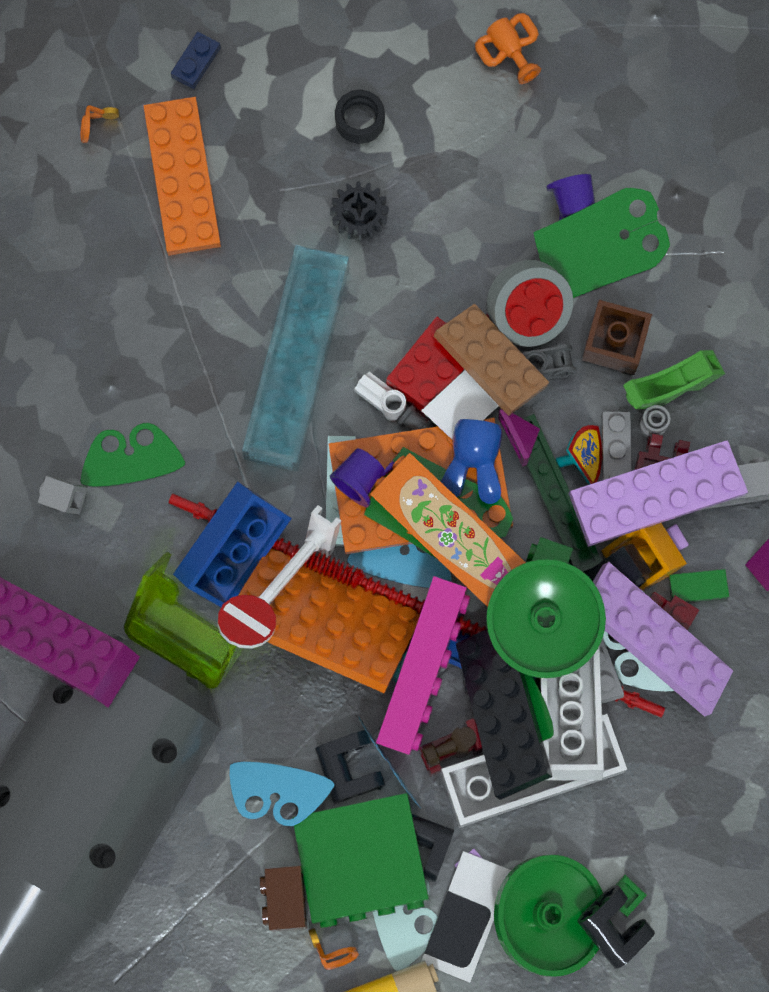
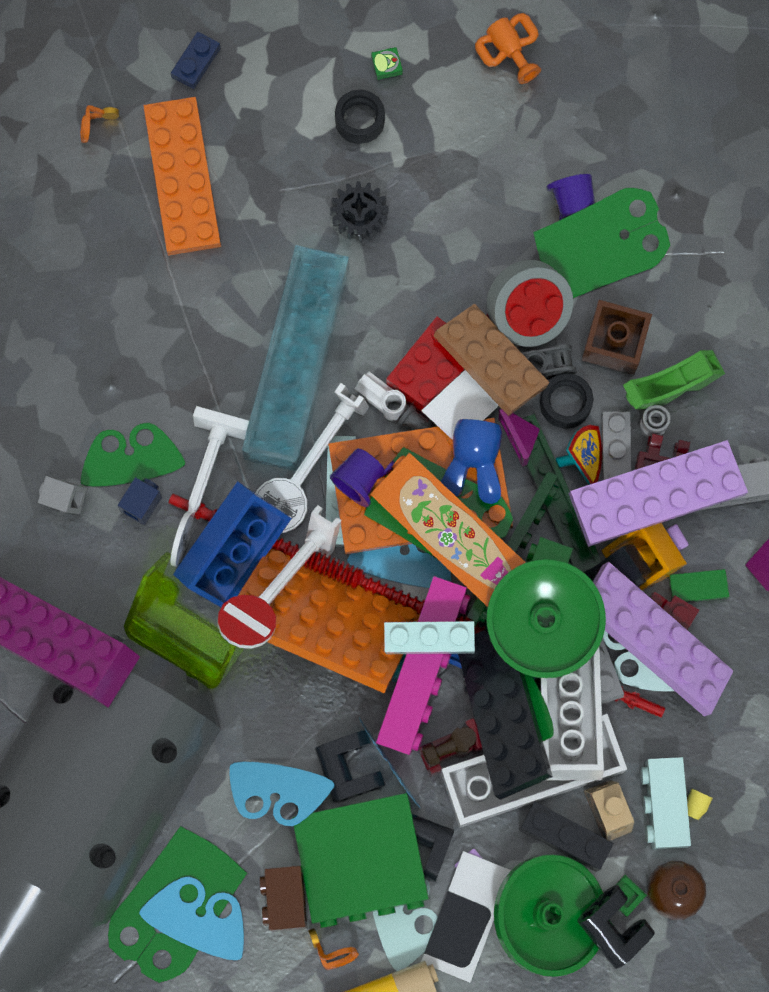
(140, 500): none -> dark blue brick
(182, 857): none -> green piece
(207, 933): none -> medium azure piece
(219, 427): none -> white piece
(287, 493): none -> white piece
(386, 63): none -> tile
(429, 637): none -> light aqua brick
(521, 537): none -> dark green plate
(566, 836): none -> black brick
(571, 381): none -> black tyre
(610, 810): none -> tan torso
(666, 803): none -> light aqua brick
(676, 890): none -> reddish brown cylinder
(697, 804): none -> light yellow hose

